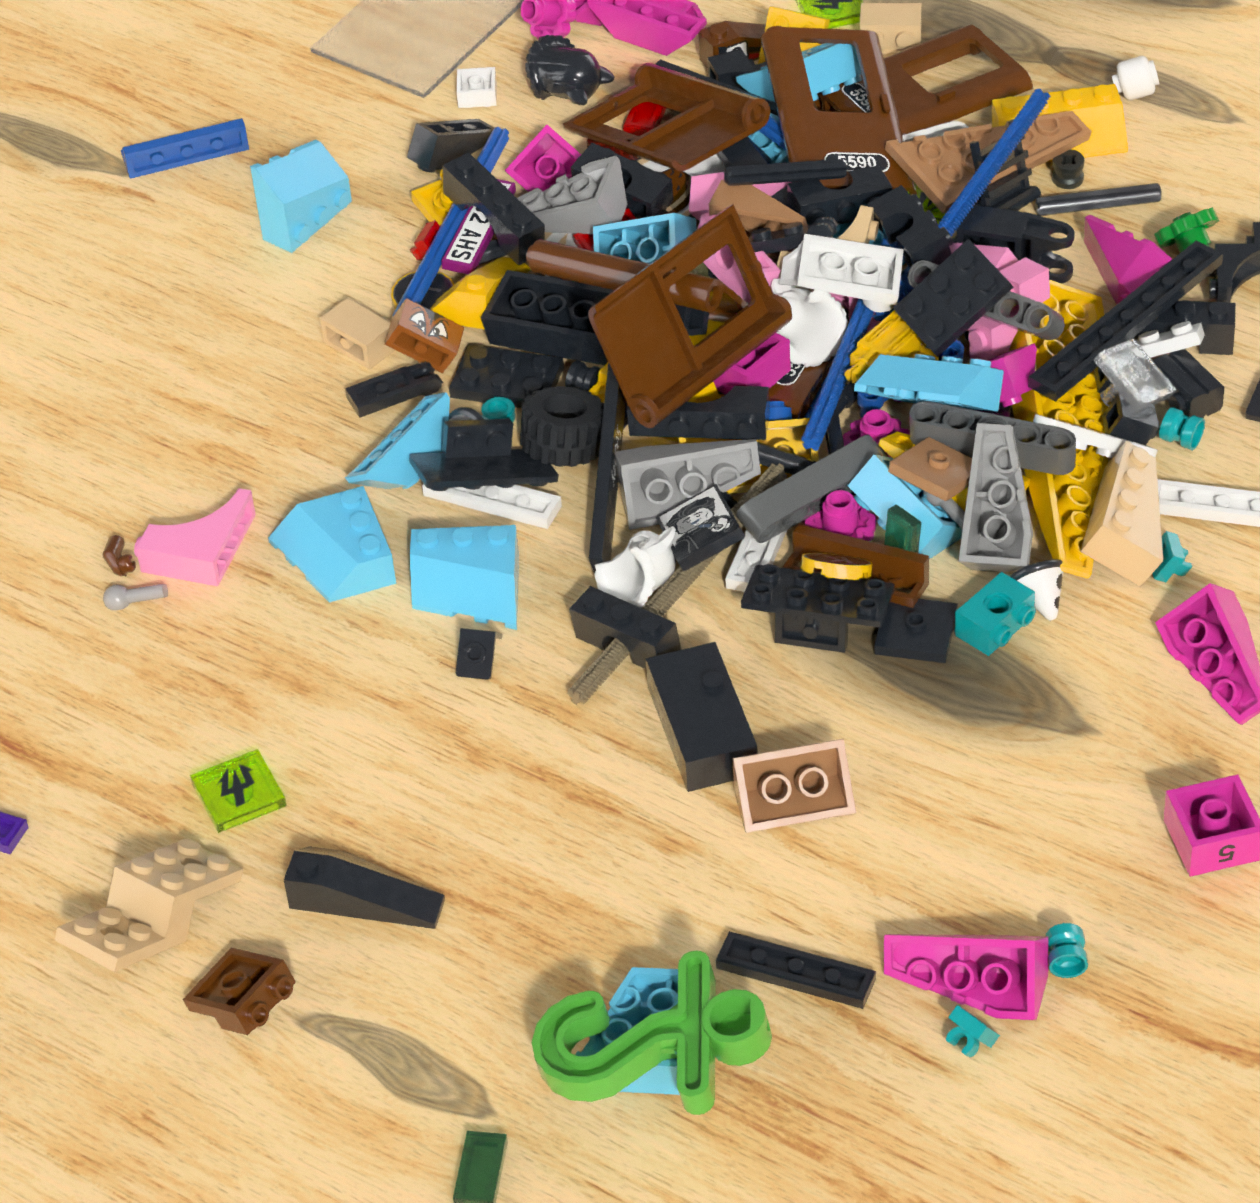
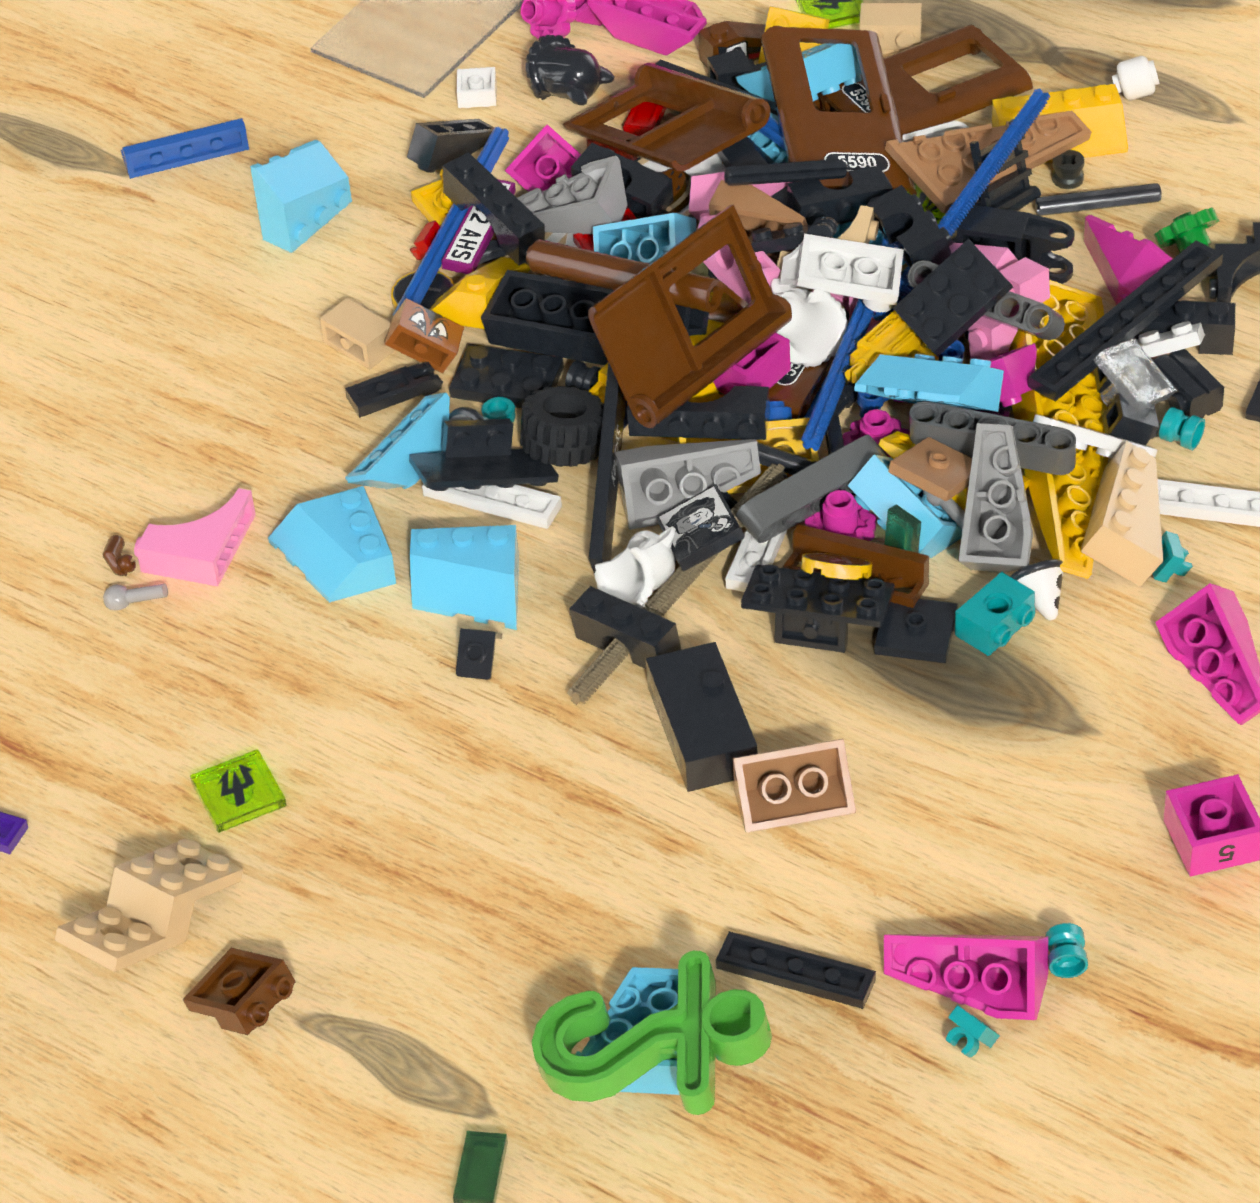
(353, 887): black wedge -> none

